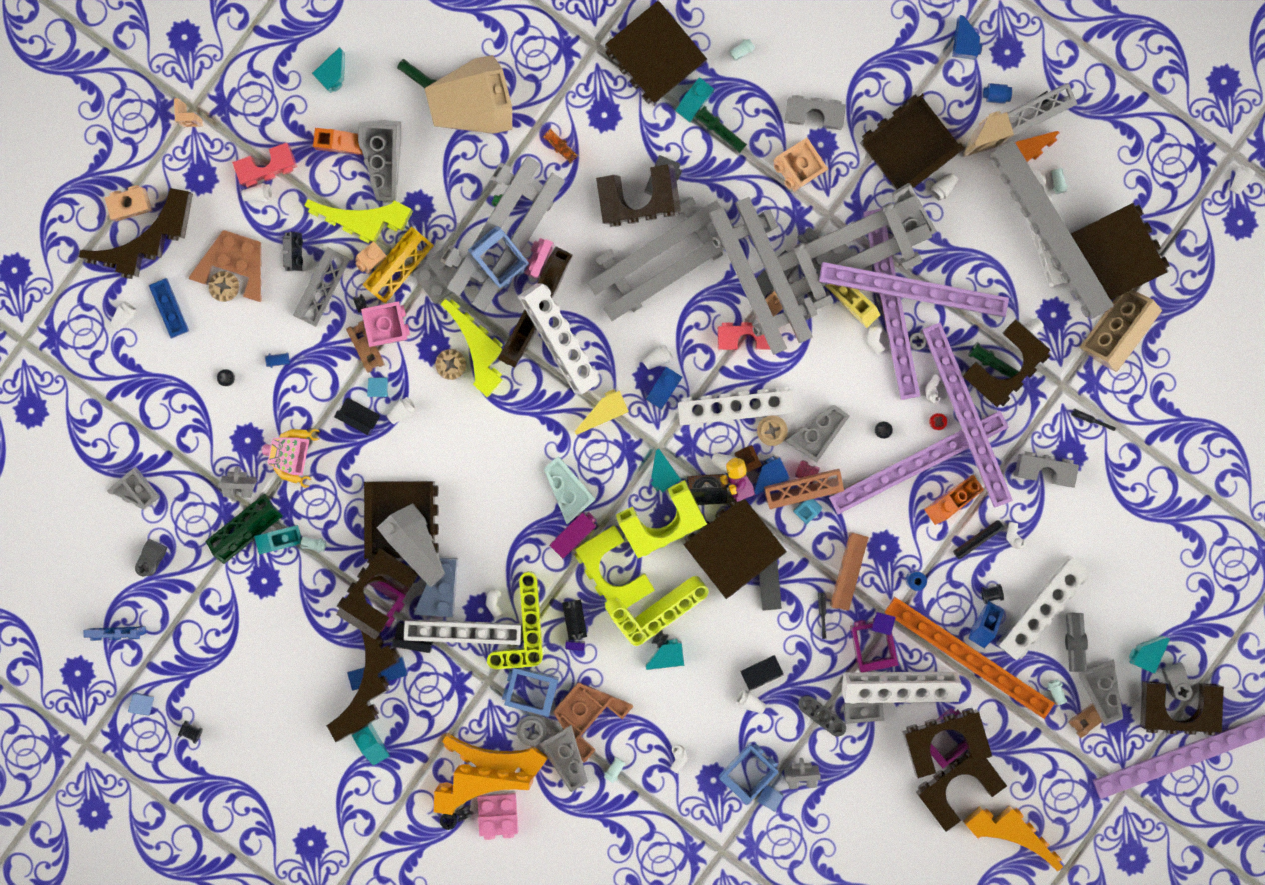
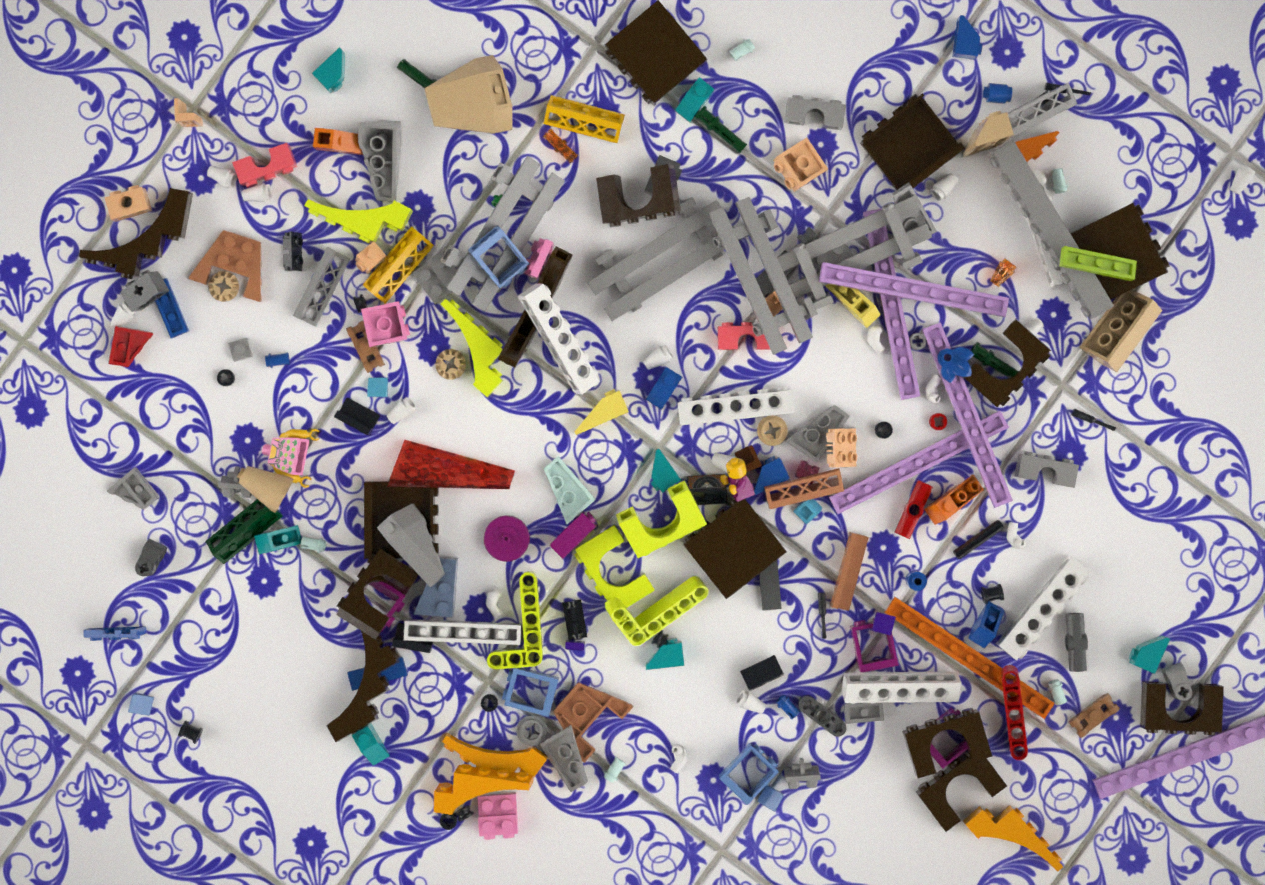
(126, 345): none -> red wing
(144, 291): none -> brick
(223, 176): none -> white cone
(240, 349): none -> light grey plate
(265, 486): none -> tan cone
(436, 468): none -> clear red wing
(489, 696): none -> black bush
(506, 538): none -> magenta wheel
(582, 112): none -> yellow fence
(784, 703): none -> blue pin
(843, 447): none -> light nougat hinge
(918, 497): none -> red piece
(957, 365): none -> blue plate
(1003, 271): none -> clear orange cone
(1014, 721): none -> red beam
(1049, 87): none -> black piece
(1098, 263): none -> lime plate
(1103, 691): light grey wing -> none

